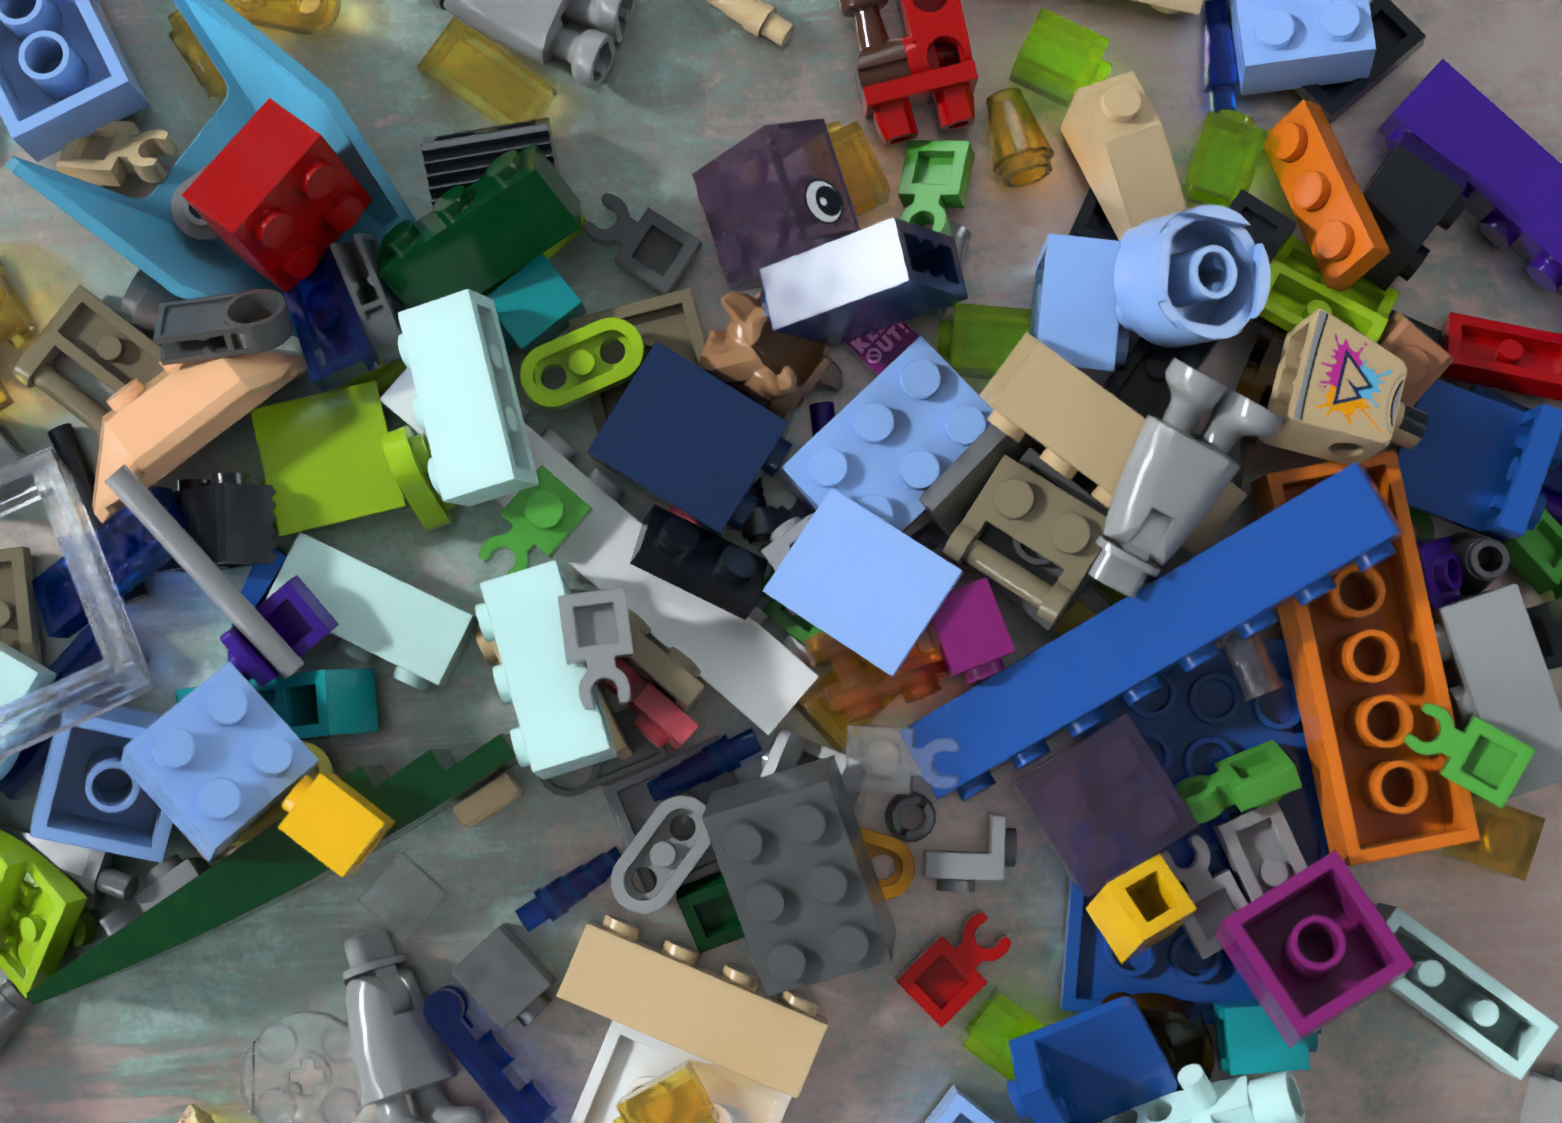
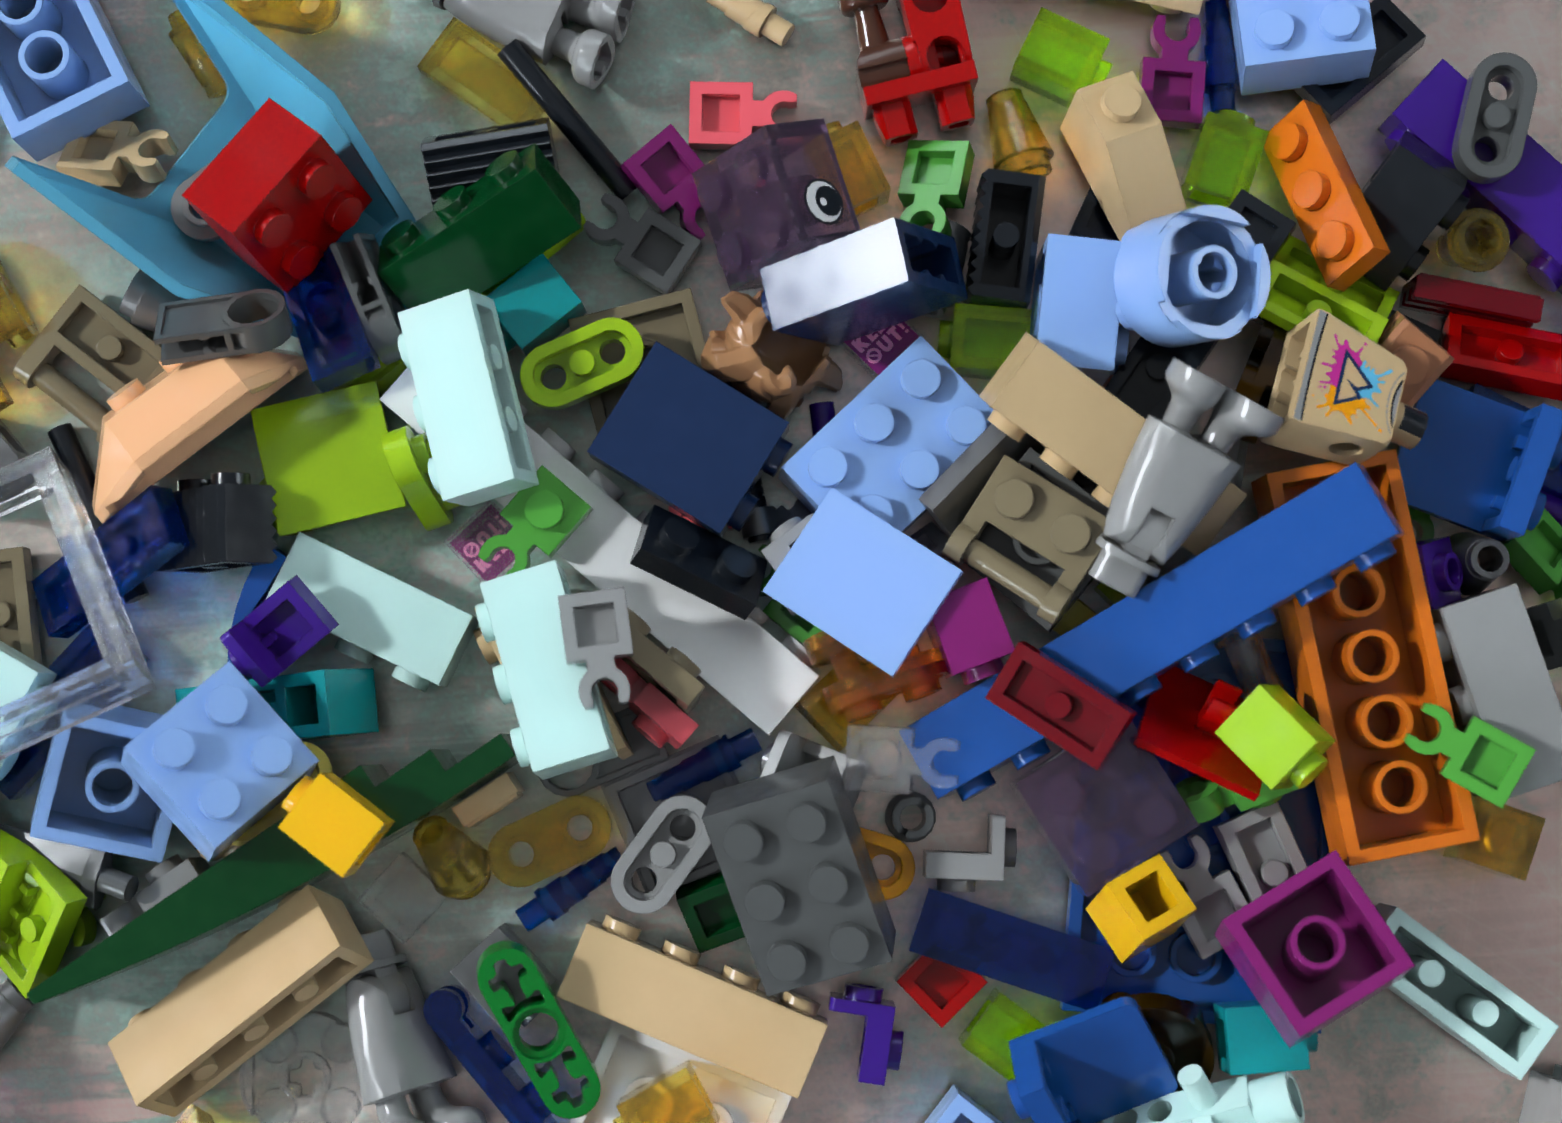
(204, 571): light grey bar -> none
(239, 1001): none -> tan brick
(452, 859): none -> clear yellow cone
(473, 533): none -> clear tile
(551, 841): none -> clear yellow plate
(566, 118): none -> black bar
(576, 1061): none -> green beam
(665, 178): none -> magenta plate
(727, 114): none -> coral plate
(880, 1044): none -> dark purple bracket
(1004, 239): none -> black brick
(1011, 949): none -> clear blue plate
(1060, 705): none -> dark red plate
(1172, 80): none -> magenta plate
(1181, 726): none -> red piece
(1276, 738): none -> lime brick
(1445, 295): none -> dark red tile
(1485, 240): none -> clear yellow cone
(1493, 121): none -> dark grey plate

